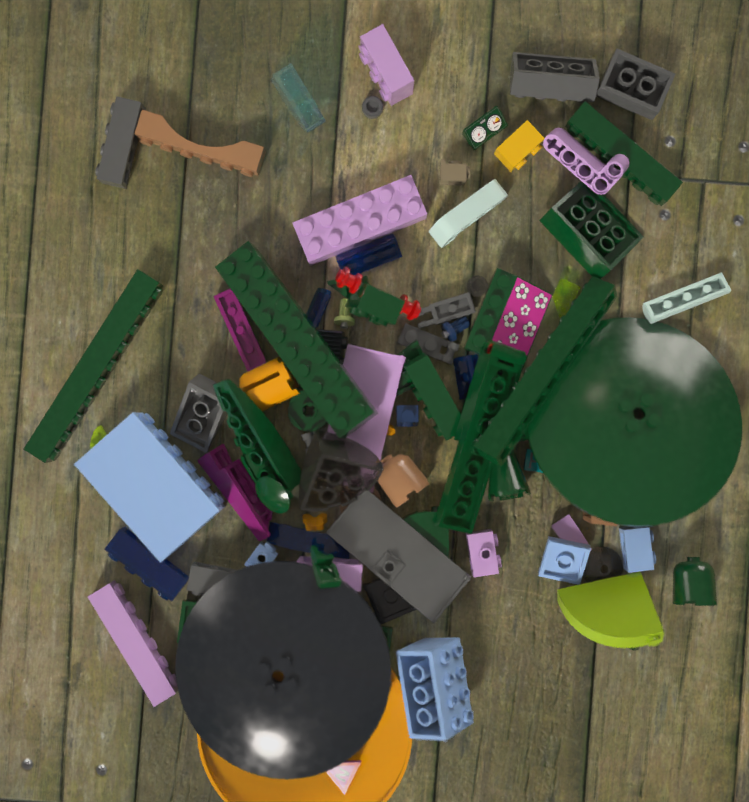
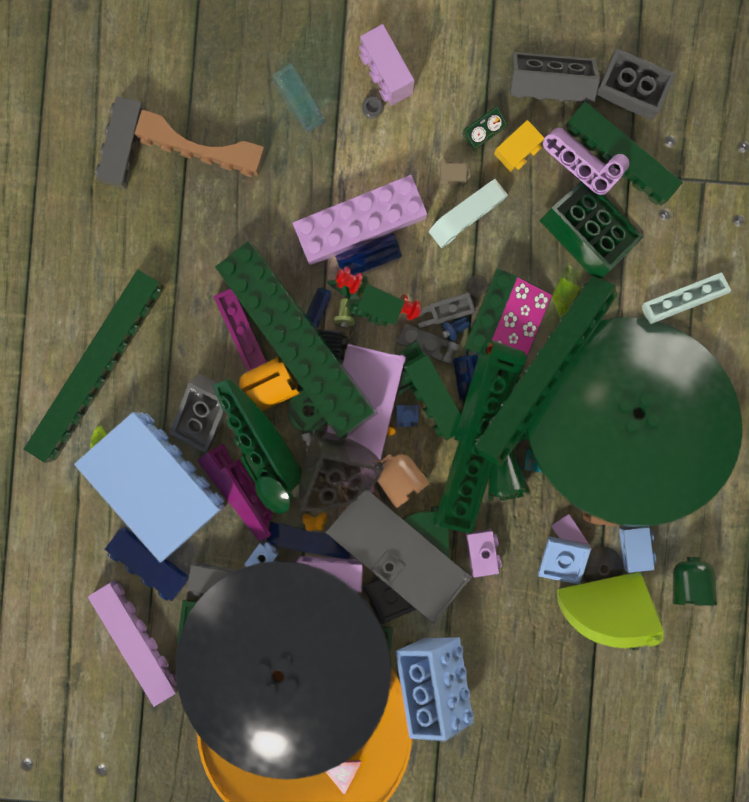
(324, 569): dark green slope -> none

